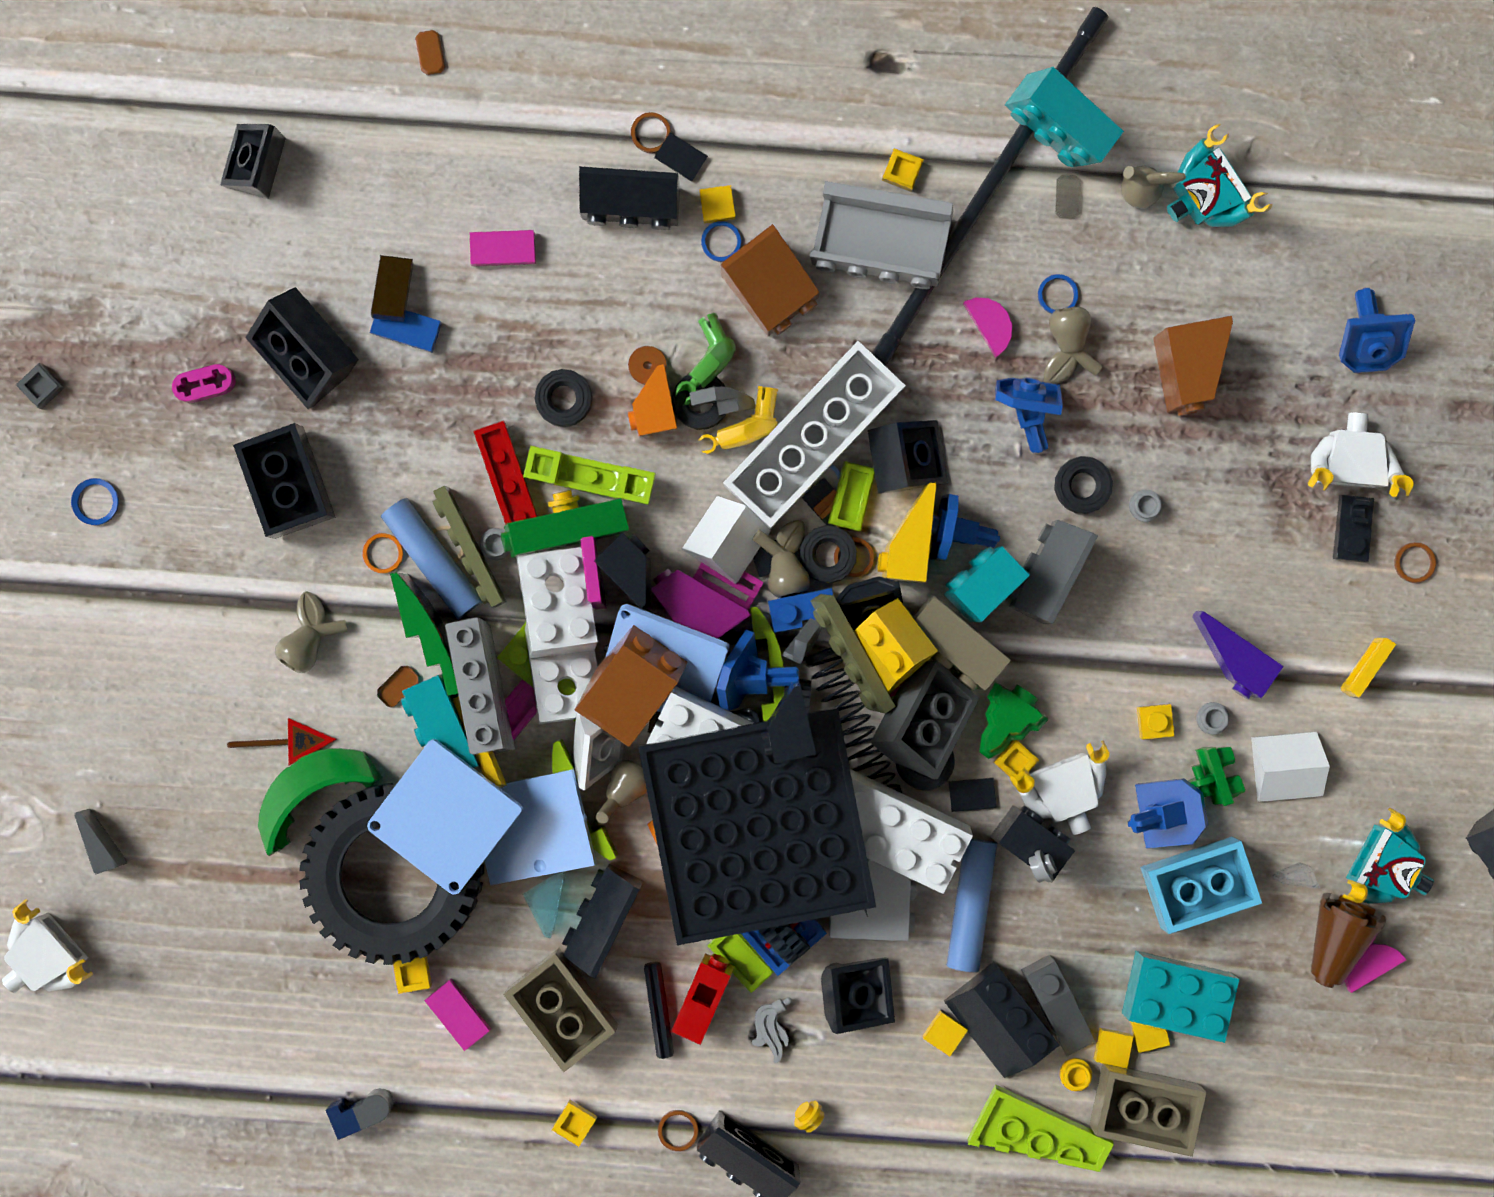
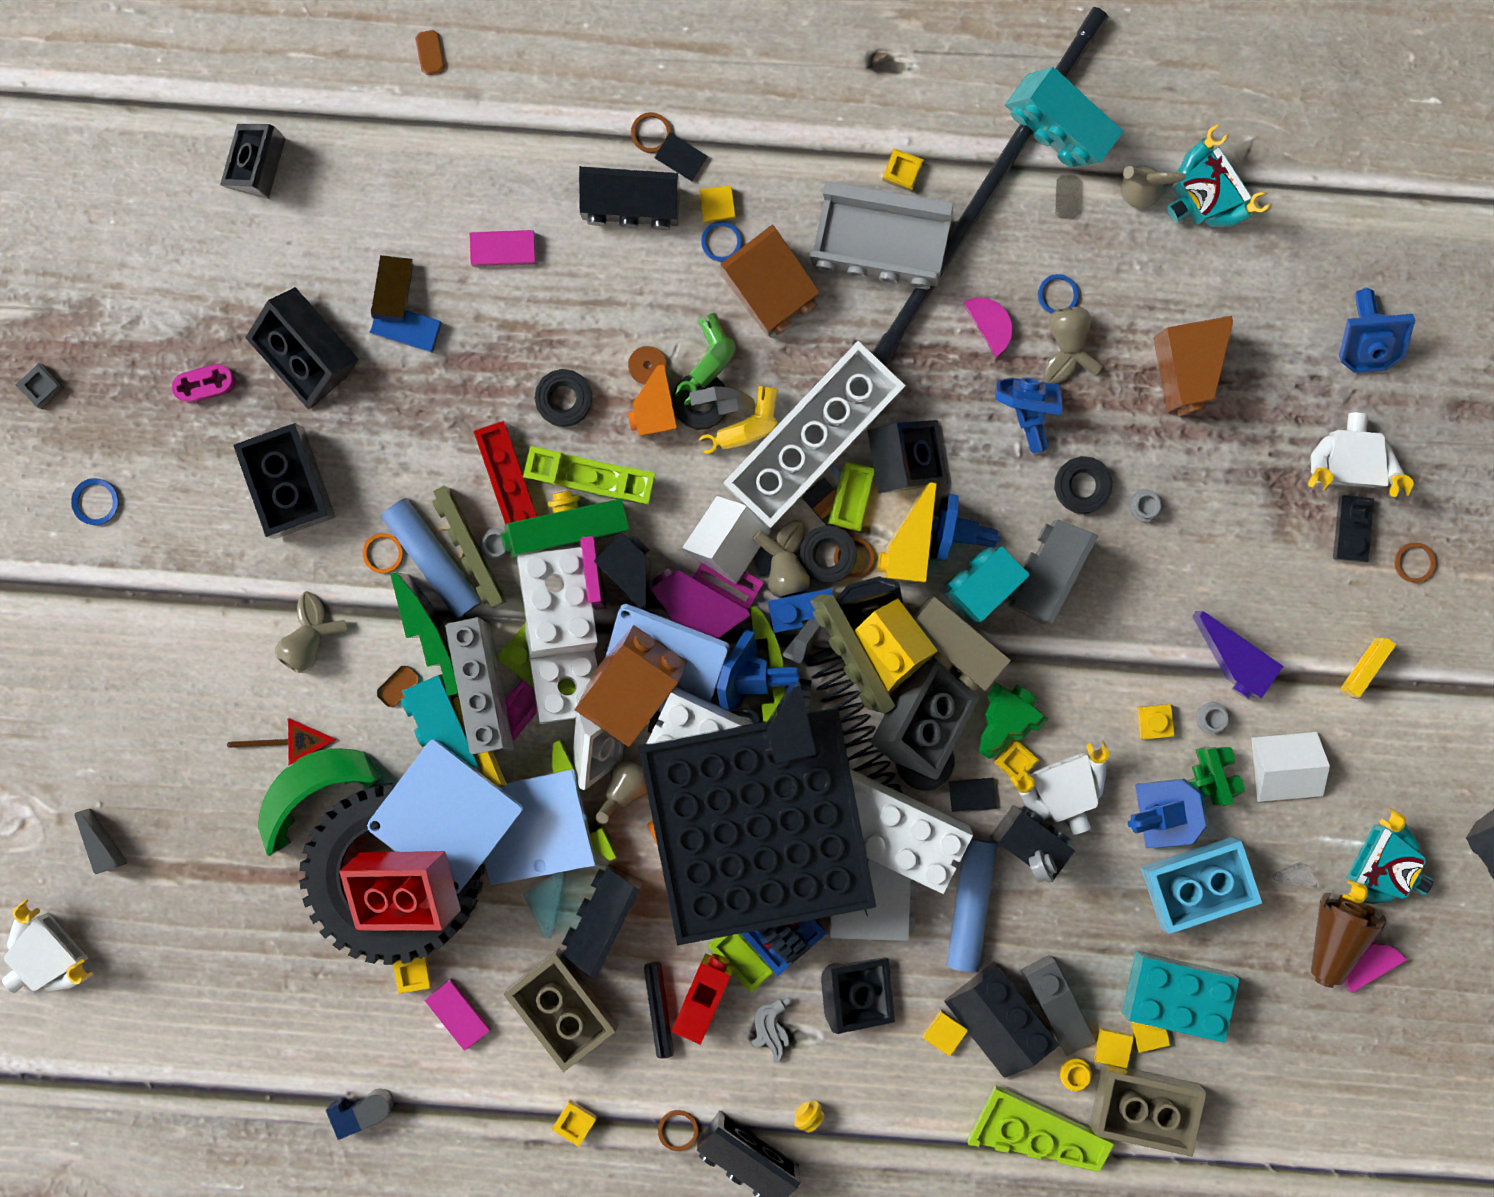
(400, 890): none -> red brick

